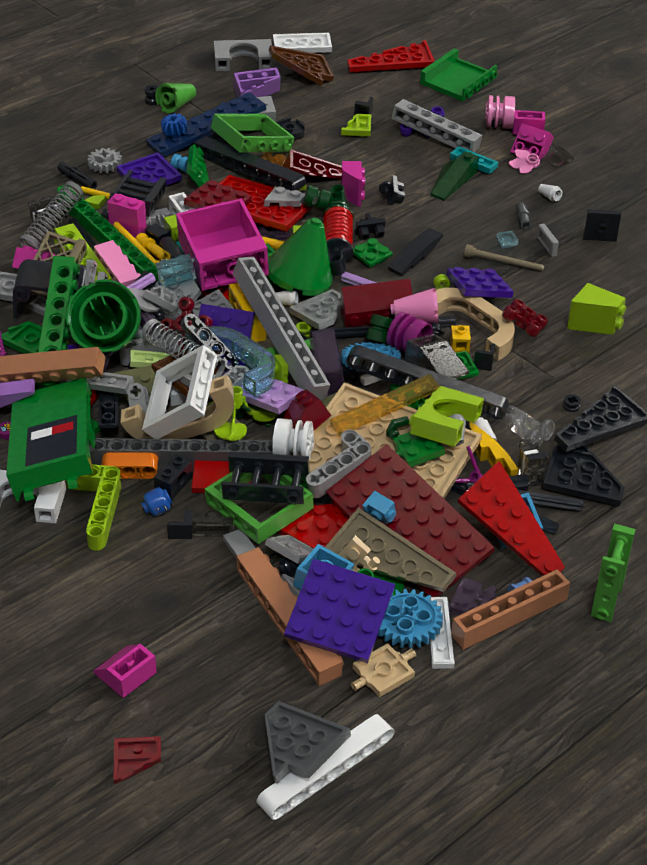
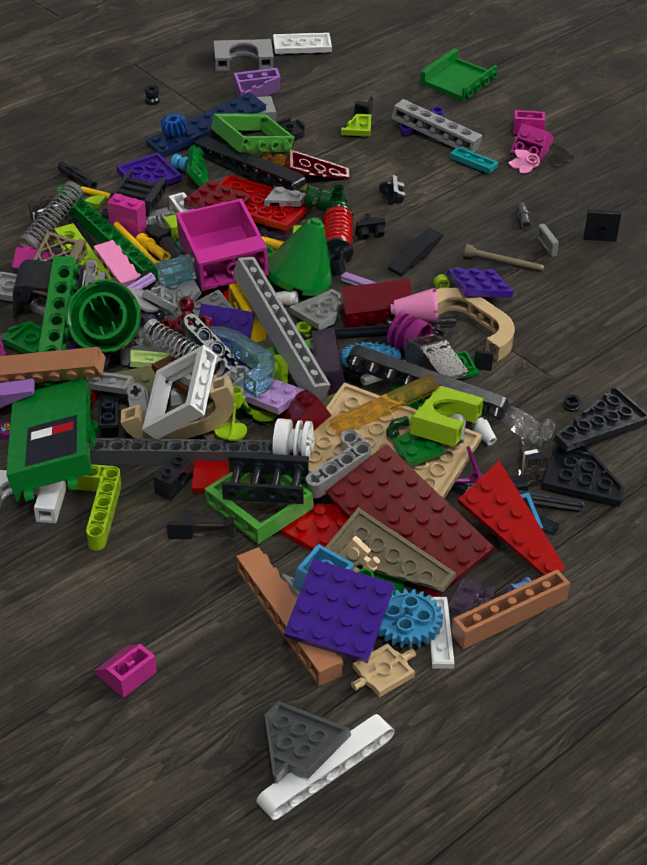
(104, 160): light grey gear -> none
(132, 464): orange beam -> none
(135, 756): dark red wing -> none
(156, 502): blue head -> none
(174, 96): bright green cone -> none
(238, 542): light grey tile -> none
(288, 566): black plant -> none
(289, 547): light grey tile -> none
(305, 63): reddish brown wing -> none
(353, 181): dark pink slope -> none
(371, 252): green piece -> none
(379, 328): dark green wheel -> none
(380, 507): dark azure brick -> none
(394, 58): red wing -> none
(455, 174): dark green wedge -> none
(460, 338): yellow brick -> none
(492, 452): yellow slope -> none
(500, 112): bright pink wheel -> none
(507, 239): clear light blue plate -> none
(525, 317): dark red gear -> none
(551, 192): white cone -> none
(596, 311): lime slope -> none
(612, 572): bright green fence -> none

